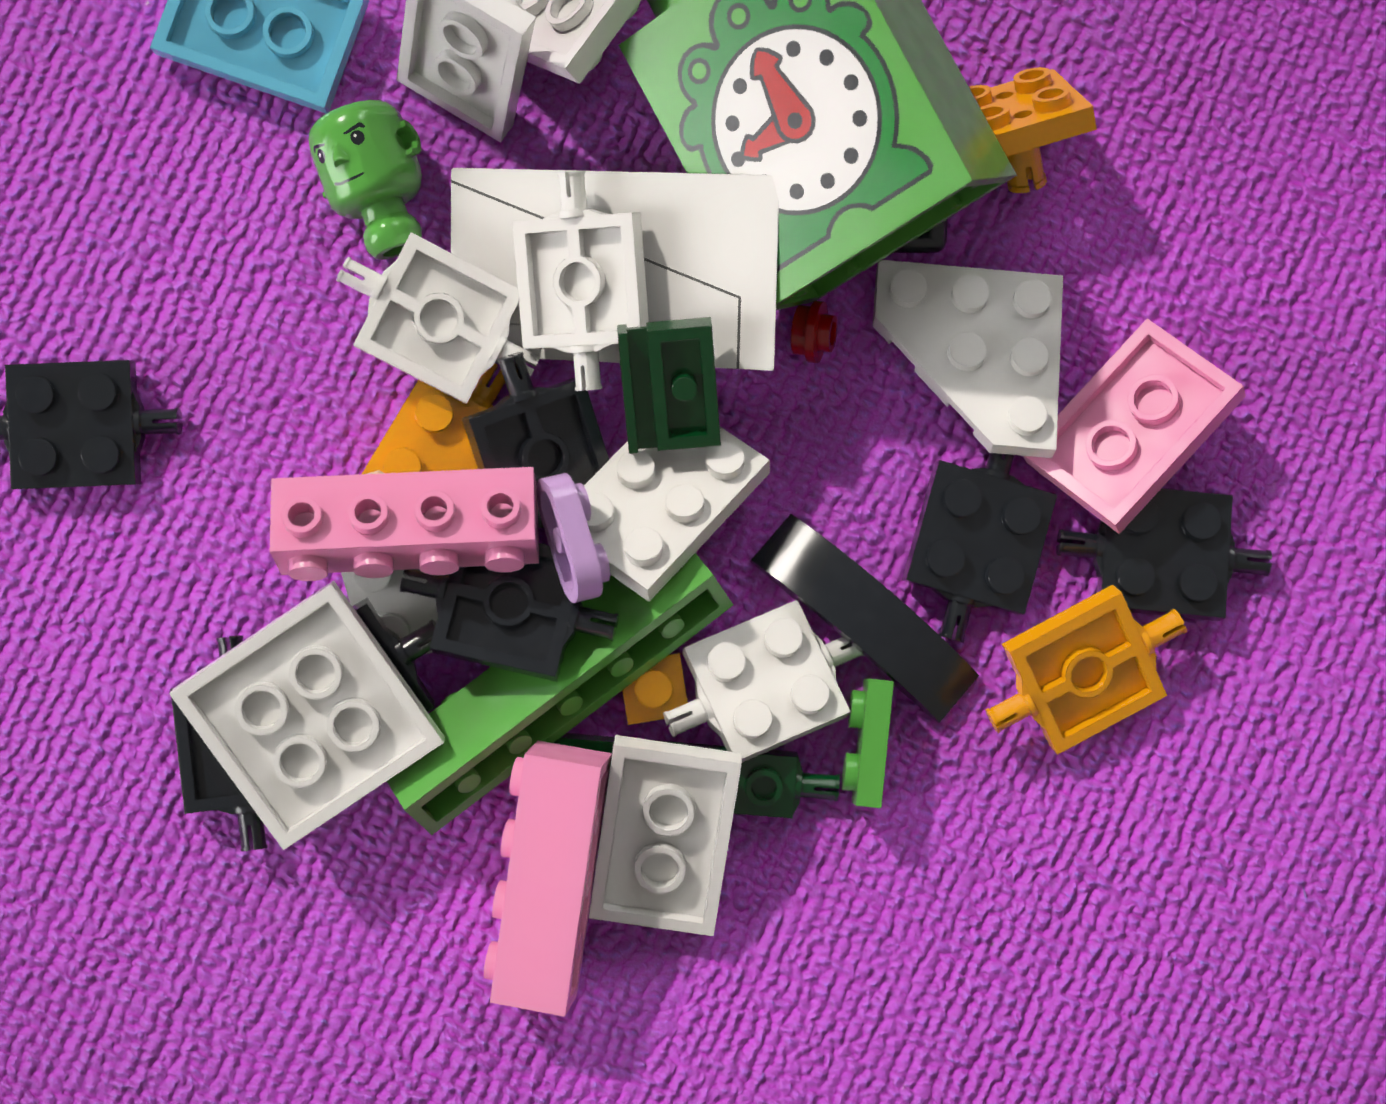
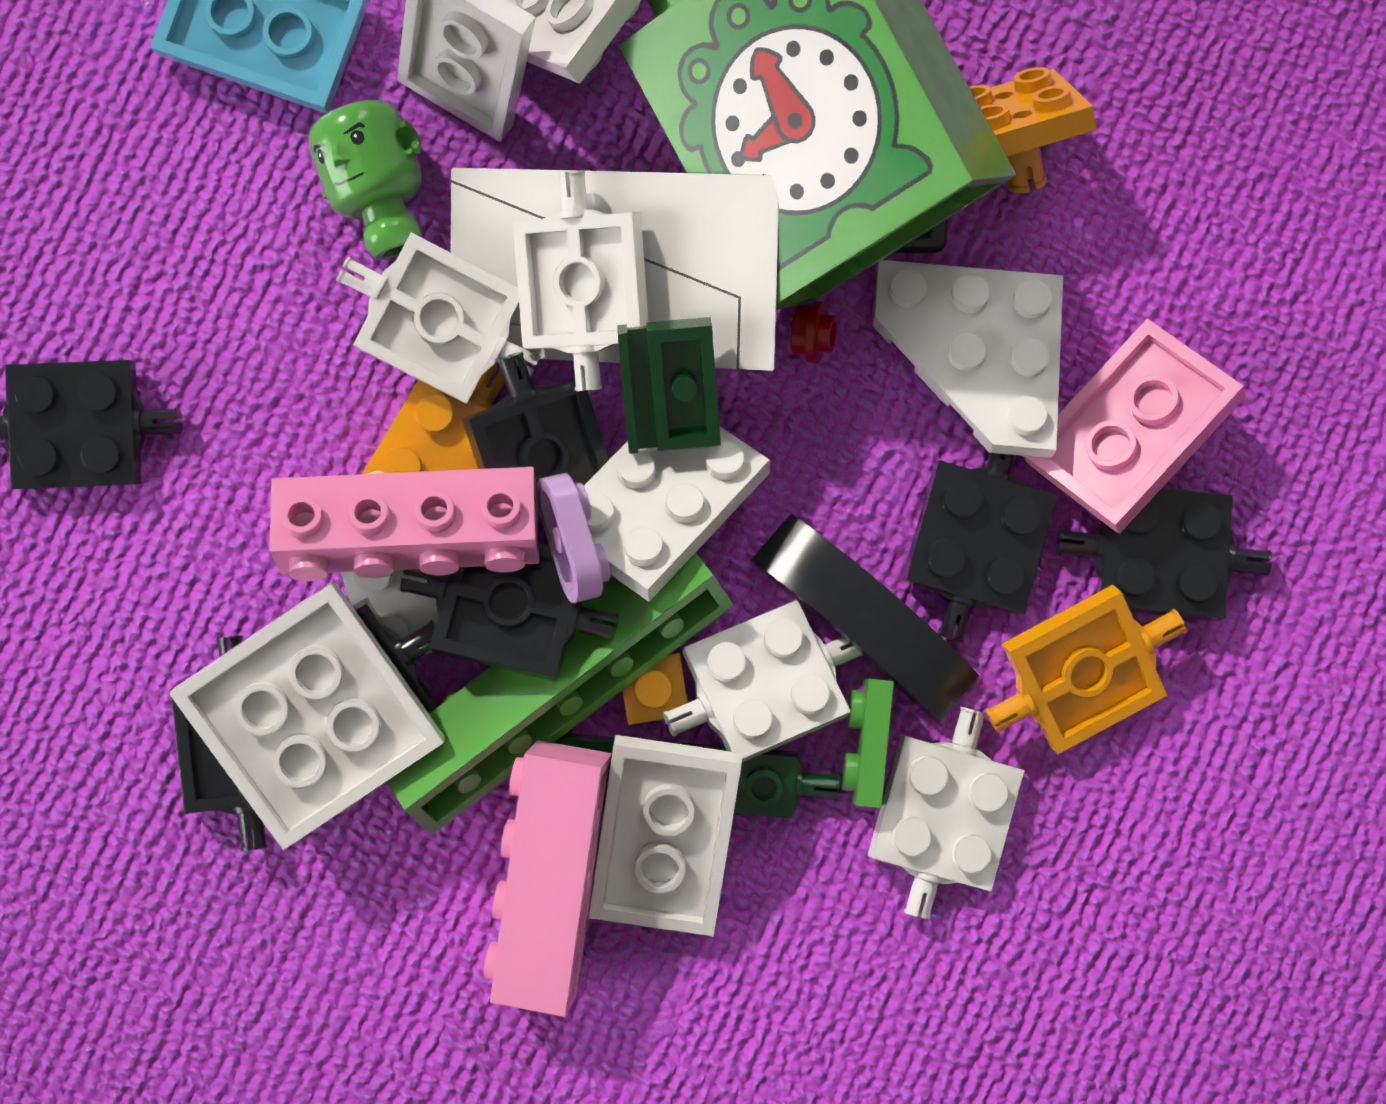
(945, 813): none -> white plate

